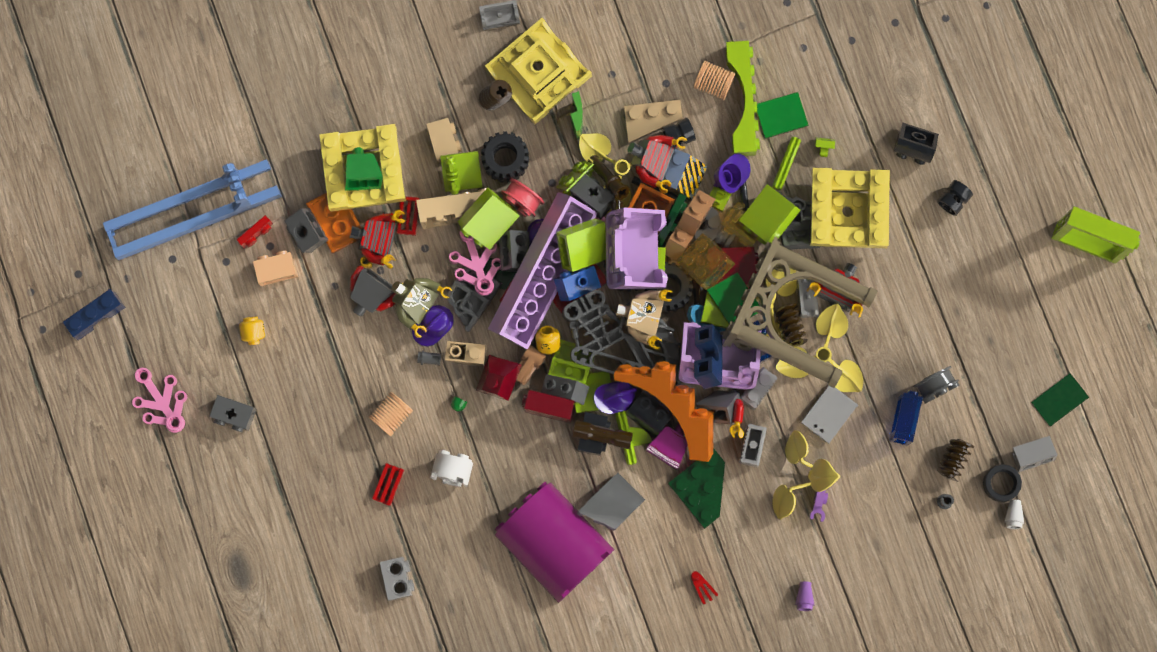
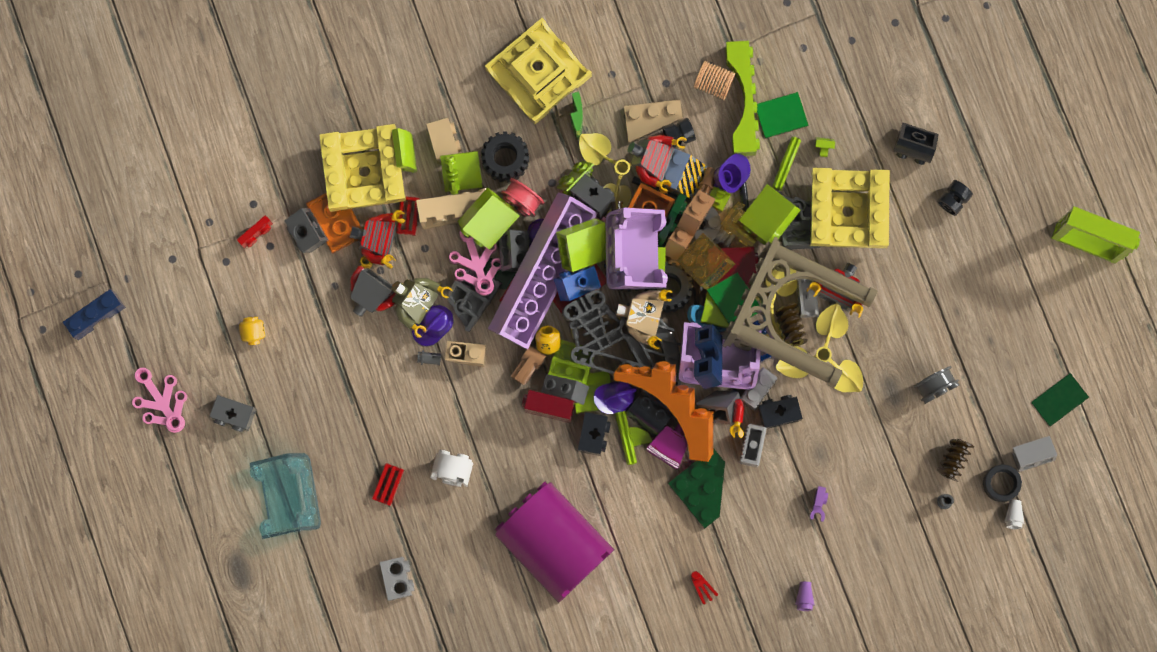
(232, 177): medium blue piece -> none
(275, 268): light nougat brick -> none
(287, 494): none -> clear light blue windscreen
(362, 171): green torso -> none
(394, 417): light nougat piece -> none
(404, 150): none -> lime slope
(458, 404): green hinge -> none
(495, 95): dark brown piece -> none
(498, 377): dark red slope -> none
(499, 15): light grey hinge -> none
(601, 434): dark brown axle -> none
(612, 182): dark brown pin -> none
(612, 503): dark grey slope -> none
(708, 180): none -> medium nougat axle
(771, 419): none -> black brick
(821, 476): light yellow plant -> none
(829, 413): light grey container -> none
(906, 418): clear blue window -> none

